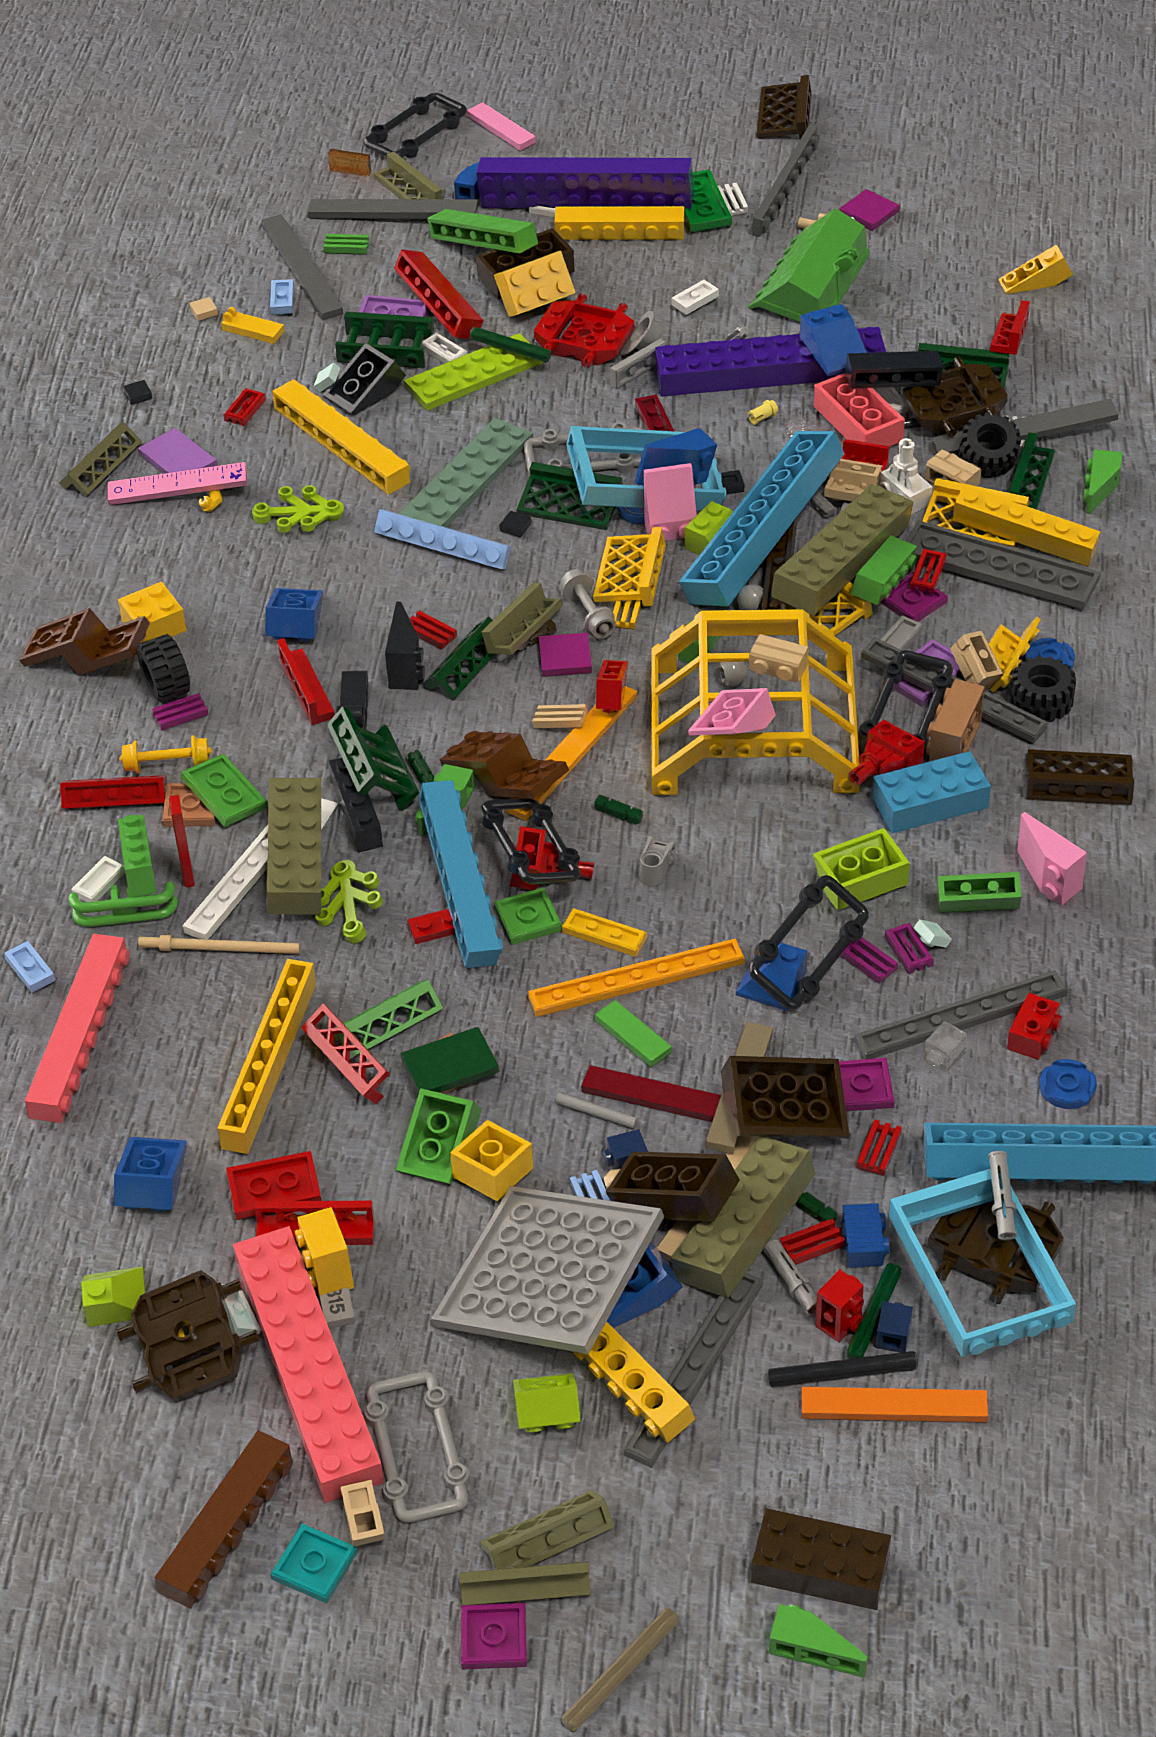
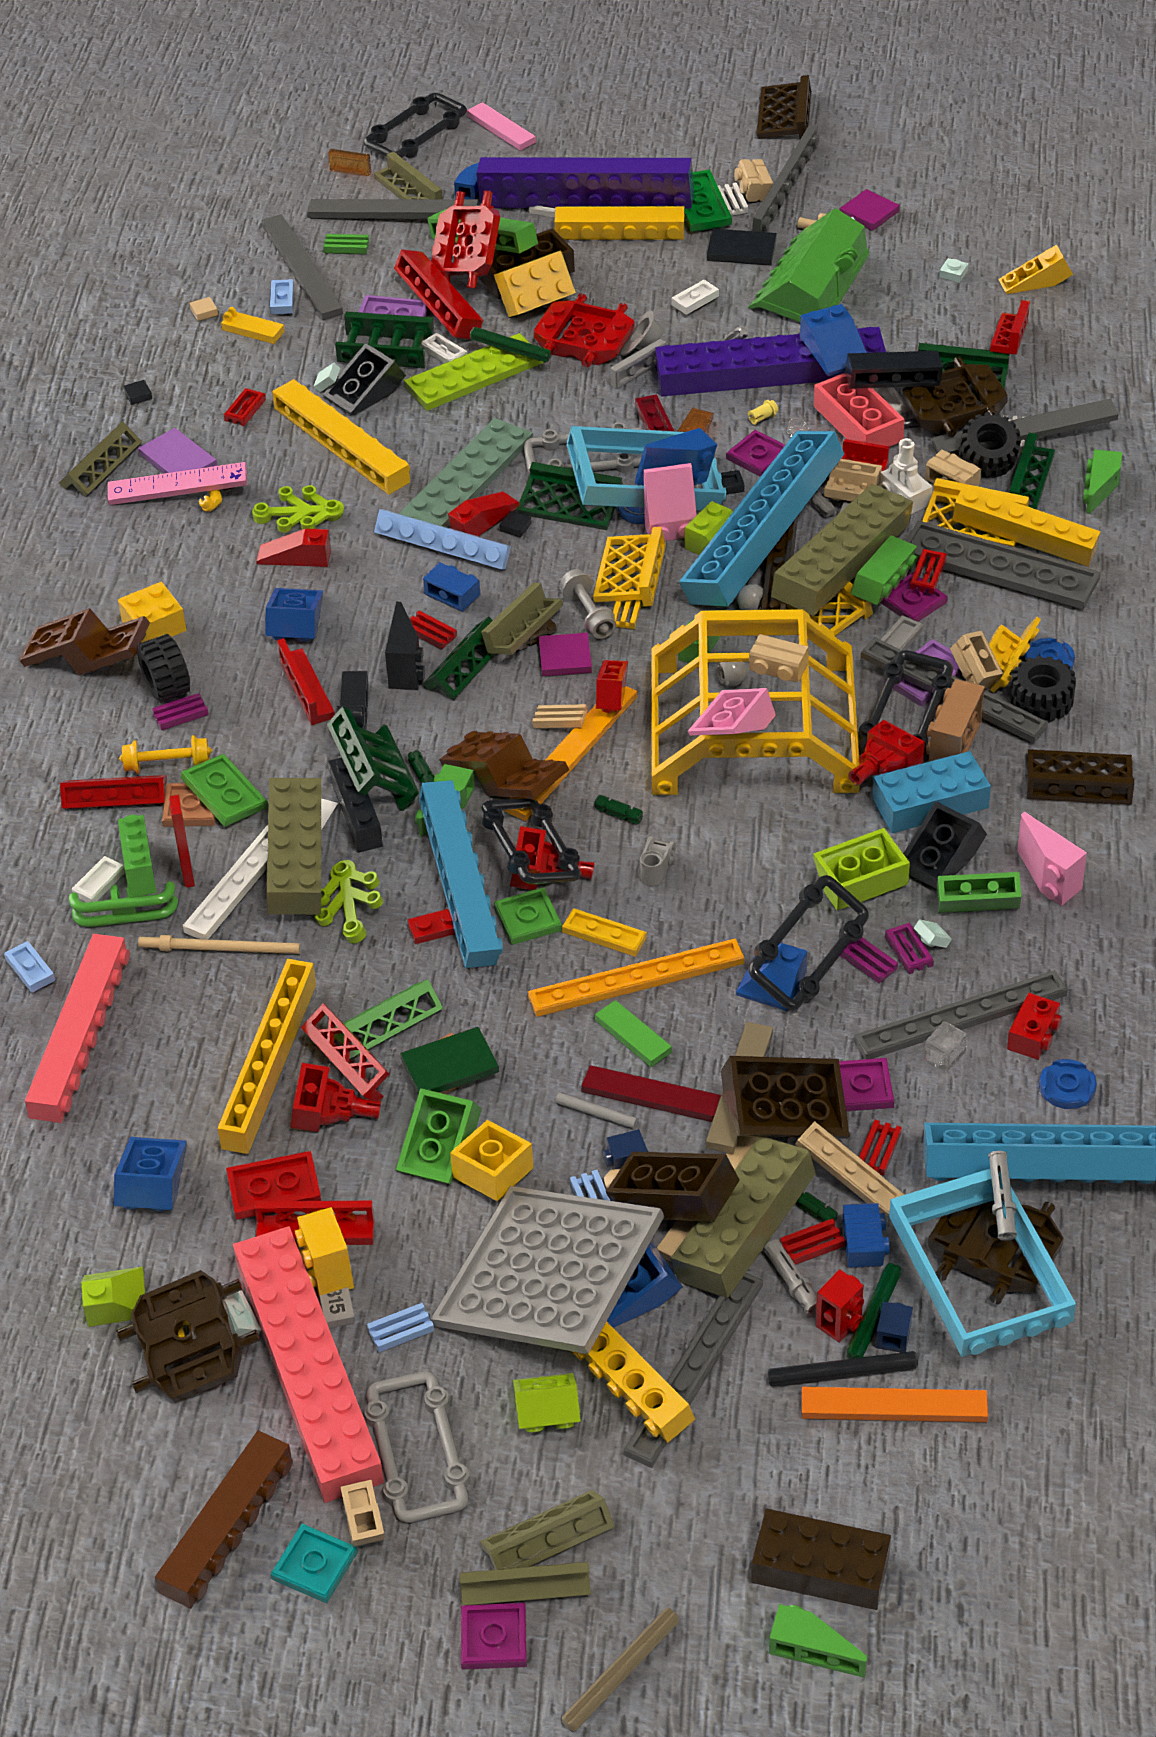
(300, 548): none -> red slope
(325, 1100): none -> red brick
(398, 1324): none -> light blue tile
(451, 586): none -> blue brick
(476, 224): none -> red piece
(481, 513): none -> red slope
(696, 419): none -> clear orange tile
(741, 246): none -> black tile
(753, 179): none -> tan brick
(755, 452): none -> magenta tile
(848, 1167): none -> tan tile
(943, 844): none -> black slope
(953, 270): none -> light aqua plate

